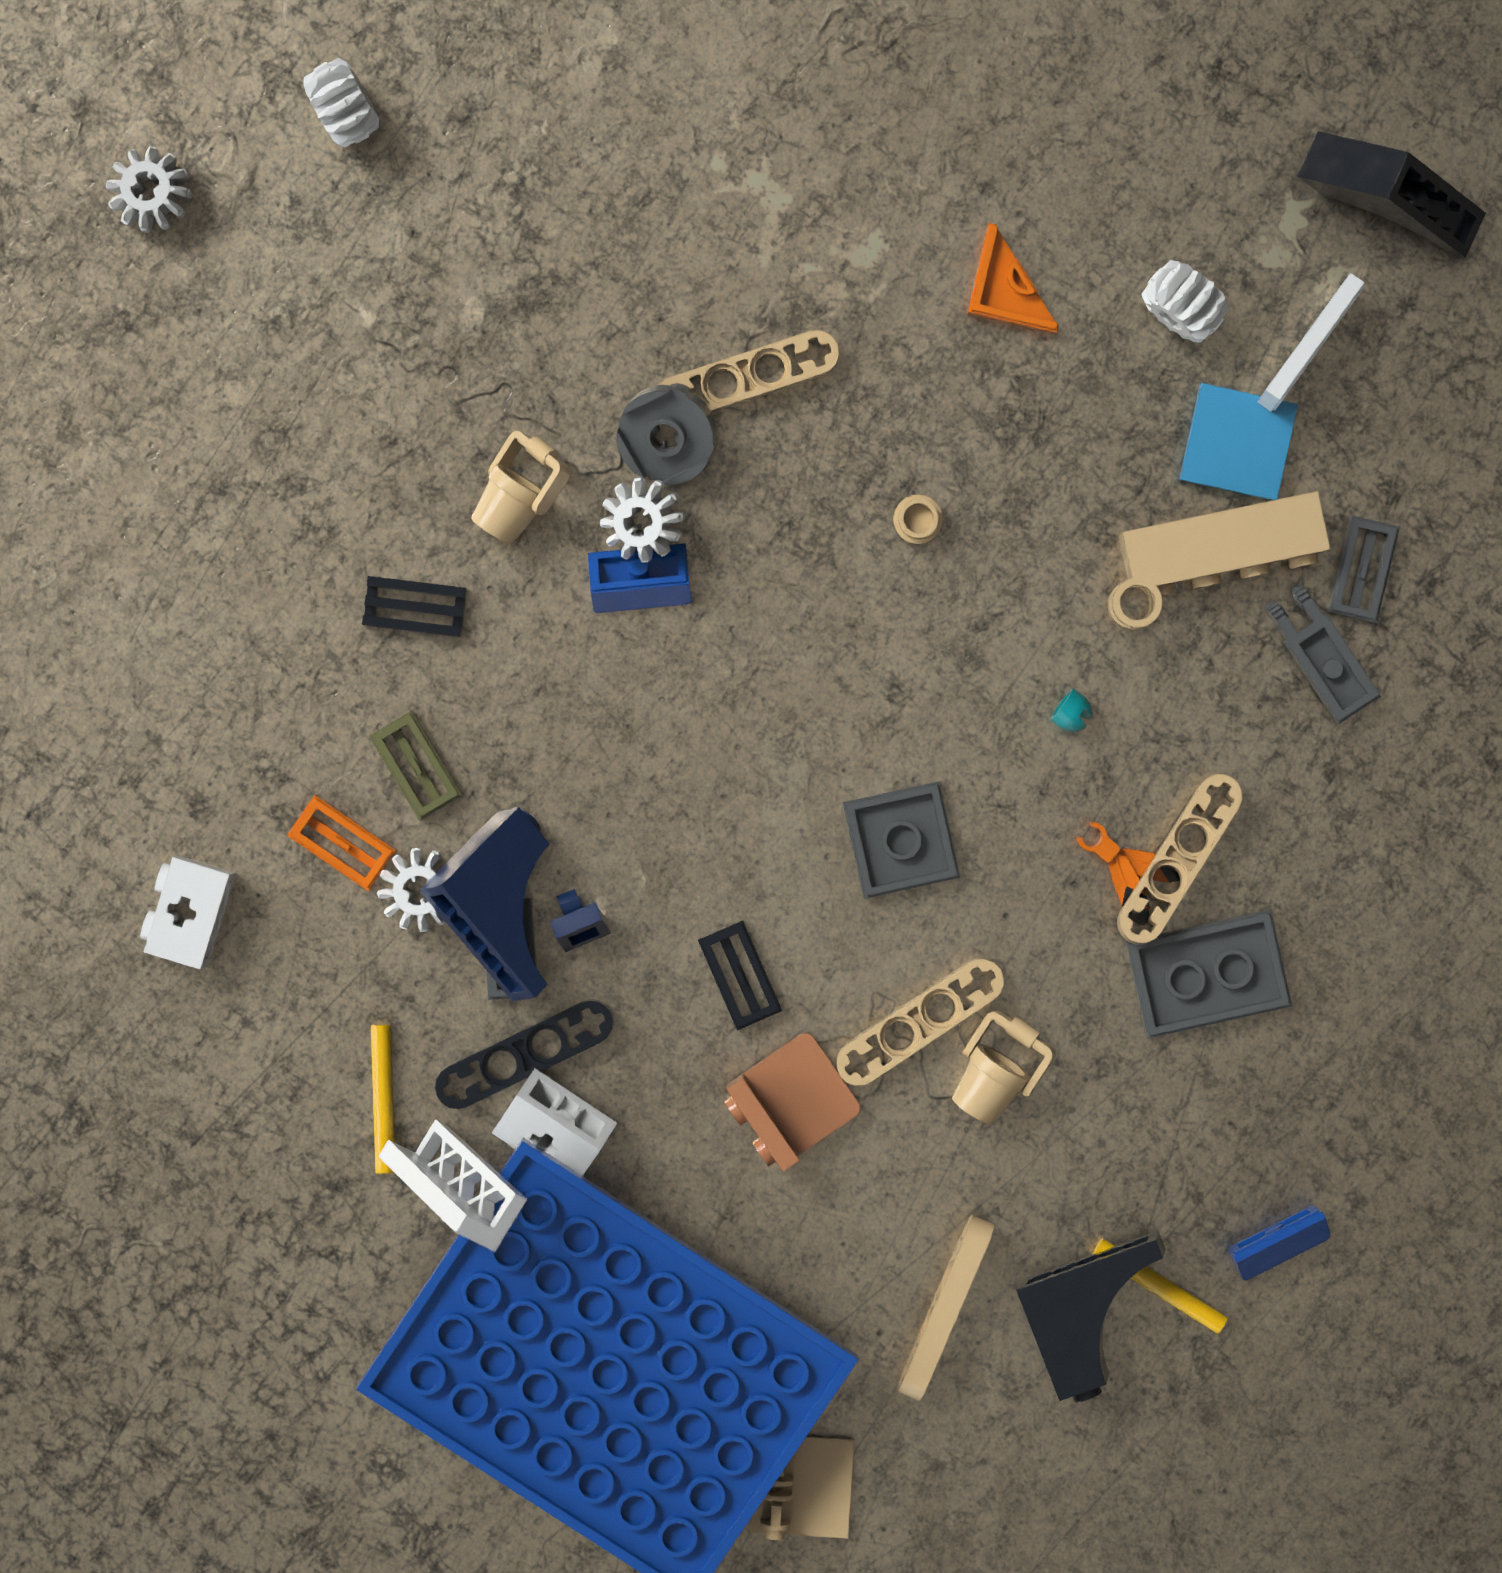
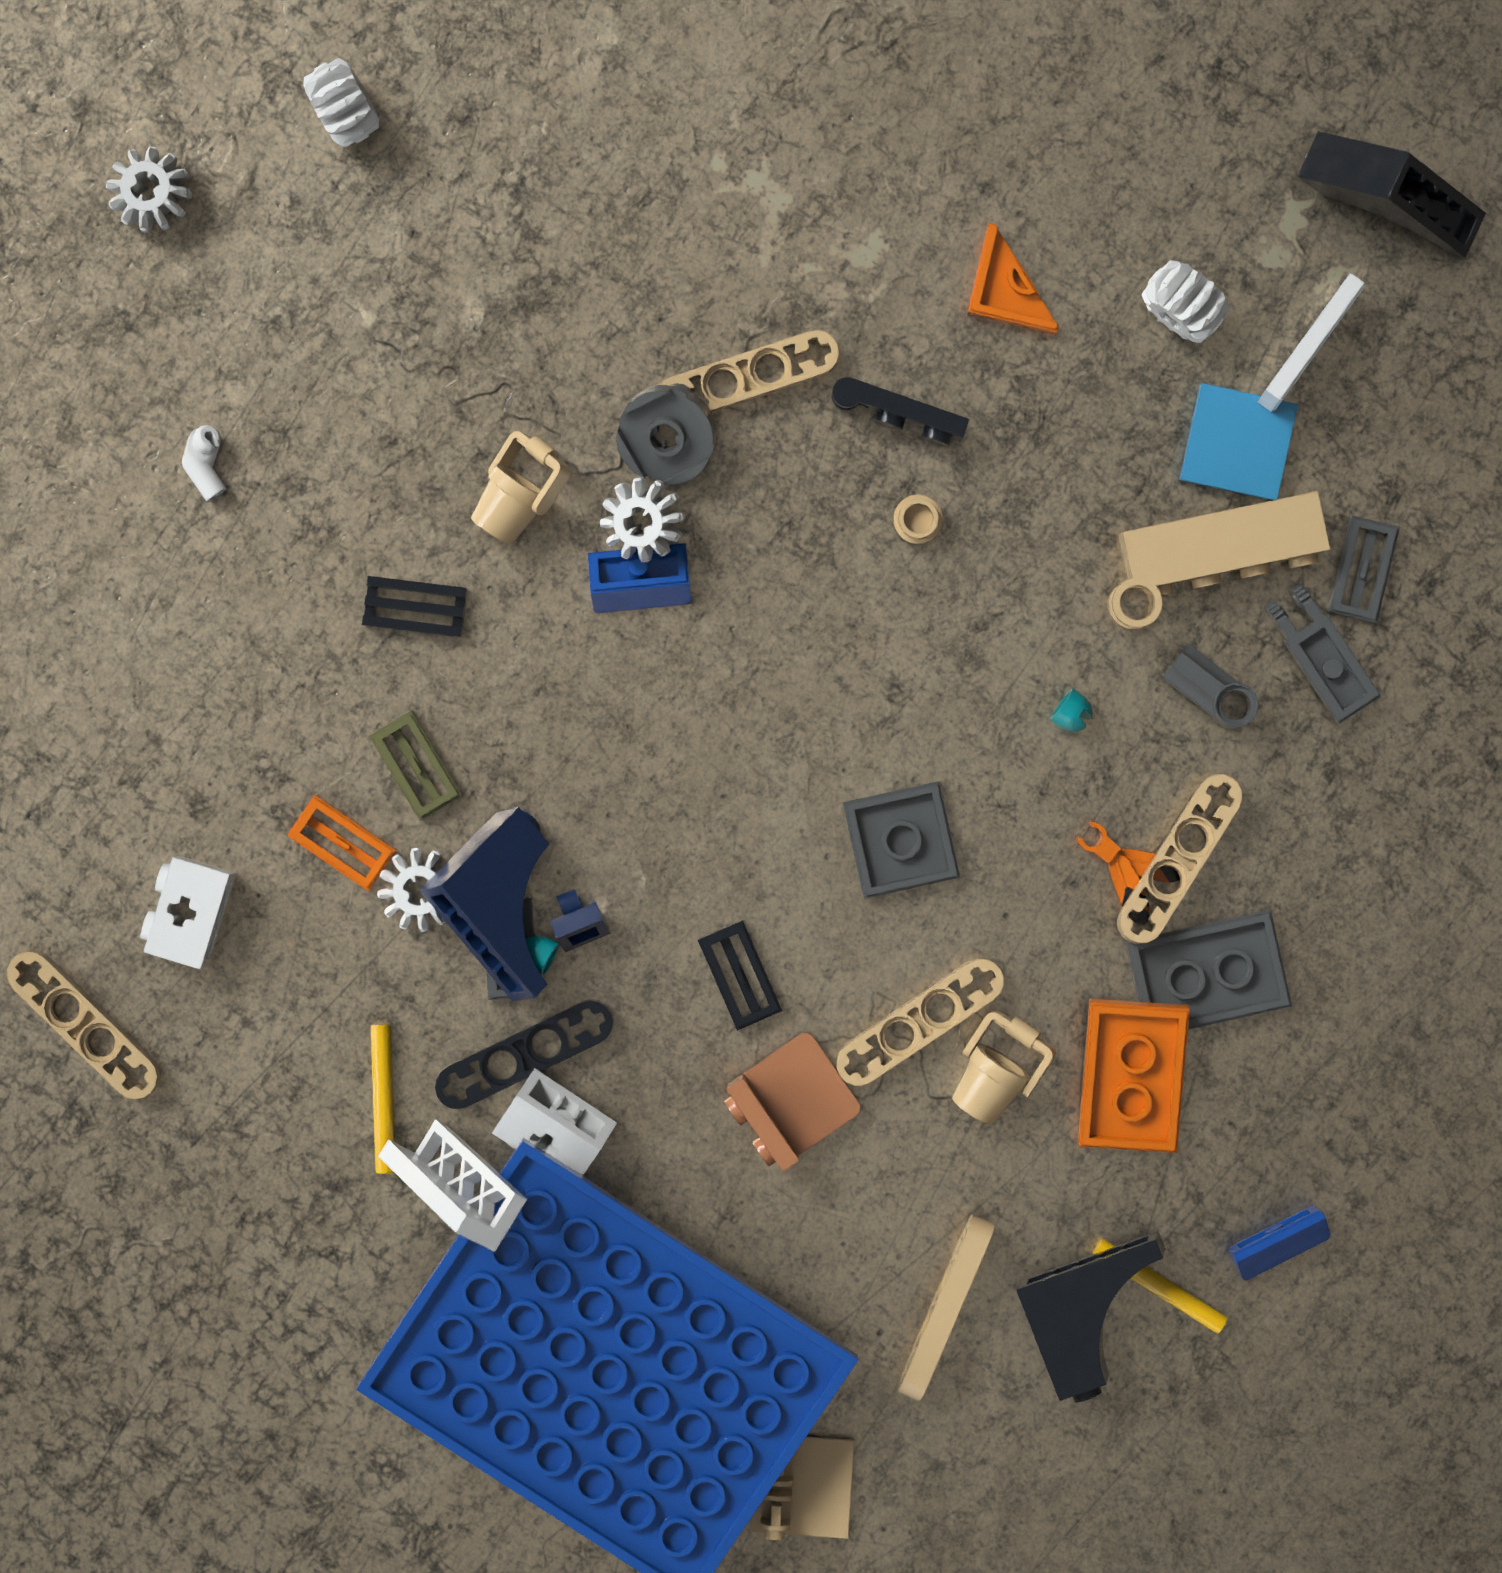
(77, 1031): none -> tan beam
(200, 459): none -> white arm
(543, 952): none -> teal hinge
(896, 410): none -> black plate
(1133, 1075): none -> orange tile
(1207, 685): none -> dark grey piece

